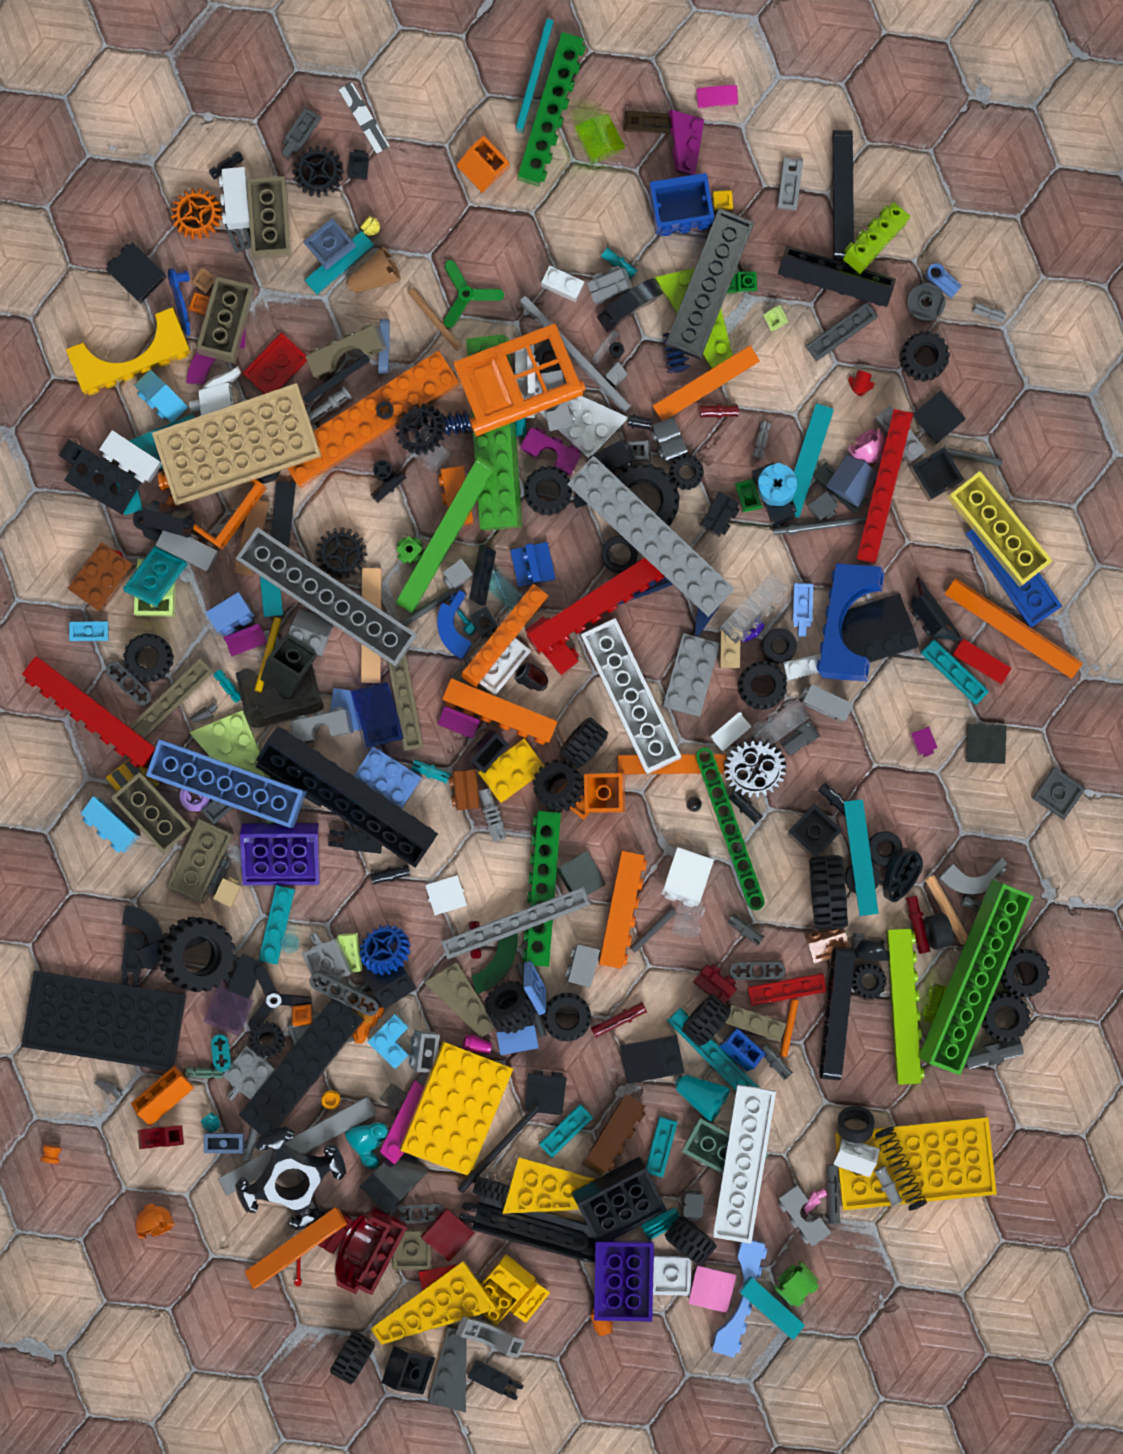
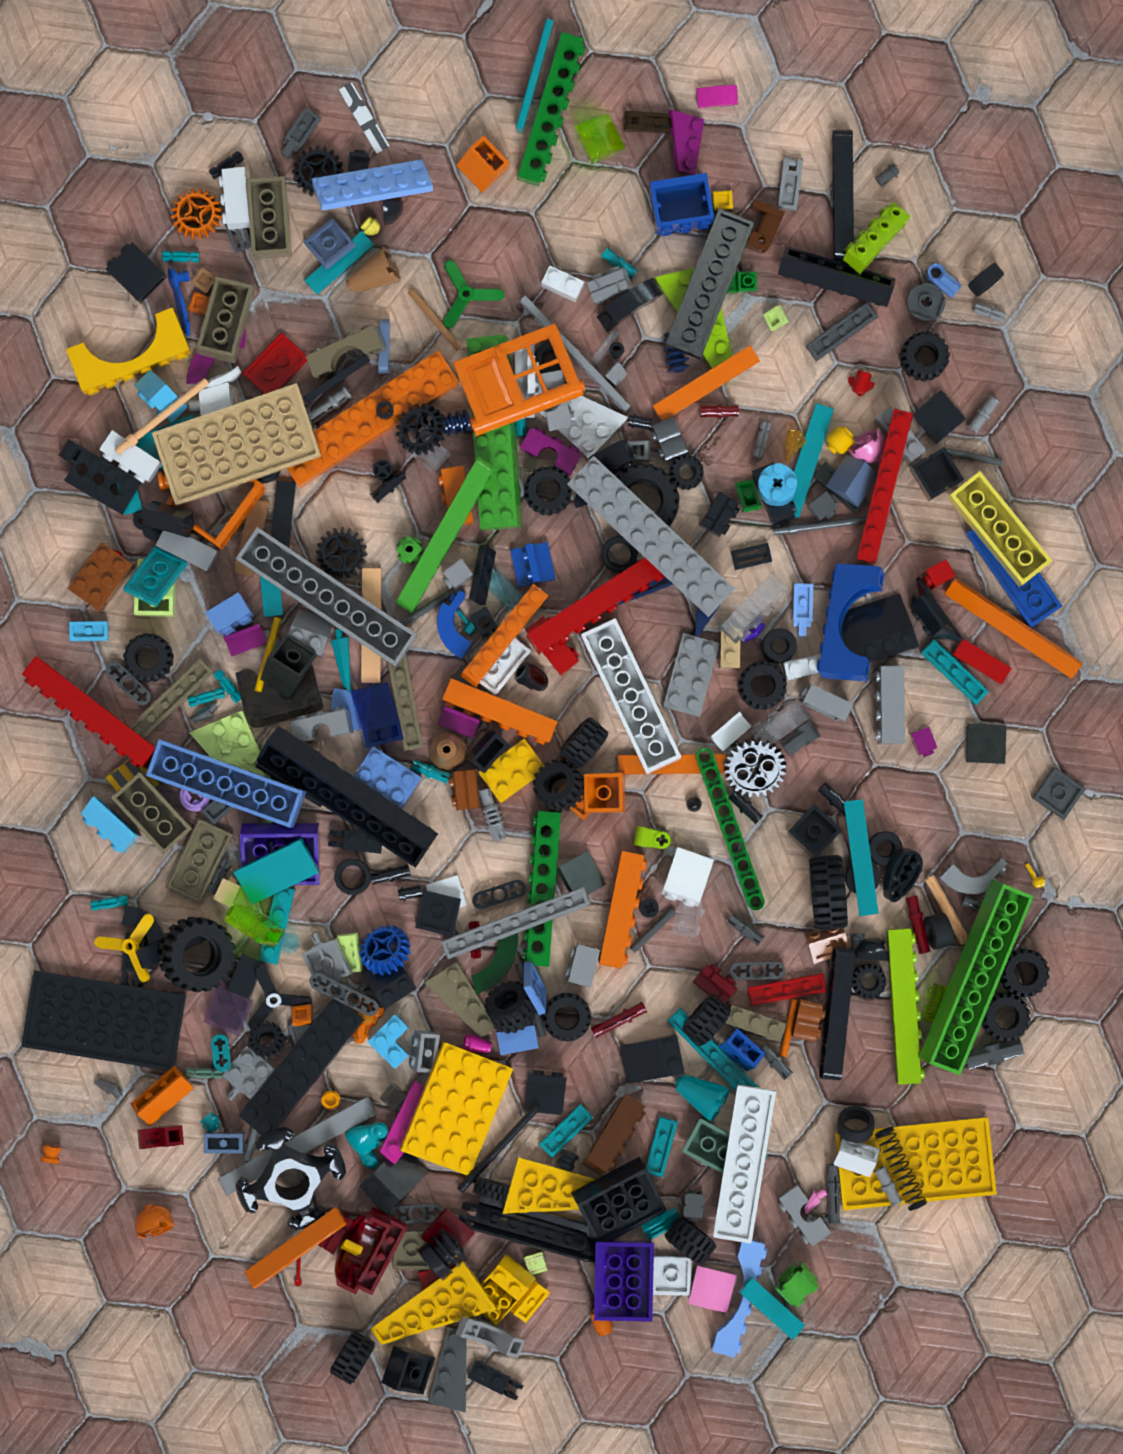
(109, 902): none -> teal axle
(123, 944): none -> yellow piece
(132, 440): none -> light nougat bar
(180, 256): none -> teal axle
(206, 697): none -> teal axle
(254, 925): none -> clear neon green brick
(276, 871): none -> teal tile
(338, 876): none -> black tyre
(341, 652): none -> teal bar
(351, 1247): none -> yellow tile
(372, 184): none -> light blue plate
(392, 211): none -> black brick
(410, 892): none -> black pin
(438, 913): none -> black plate
(442, 1254): none -> black wheel
(449, 760): none -> medium nougat cone
(511, 885): none -> black beam
(535, 1263): none -> yellowish green tile
(567, 1159): none -> black wheel
(648, 838): none -> lime piece
(649, 908): none -> black wheel
(751, 564): none -> black tile
(767, 226): none -> reddish brown piece
(794, 441): none -> clear yellow piece
(807, 1020): none -> dark orange brick
(839, 440): none -> yellow head
(889, 173): none -> dark grey pin
(890, 705): none -> light grey brick
(937, 575): none -> red brick
(983, 414): none -> light grey pin
(986, 279): none -> black tyre
(1038, 882): none -> yellow hand

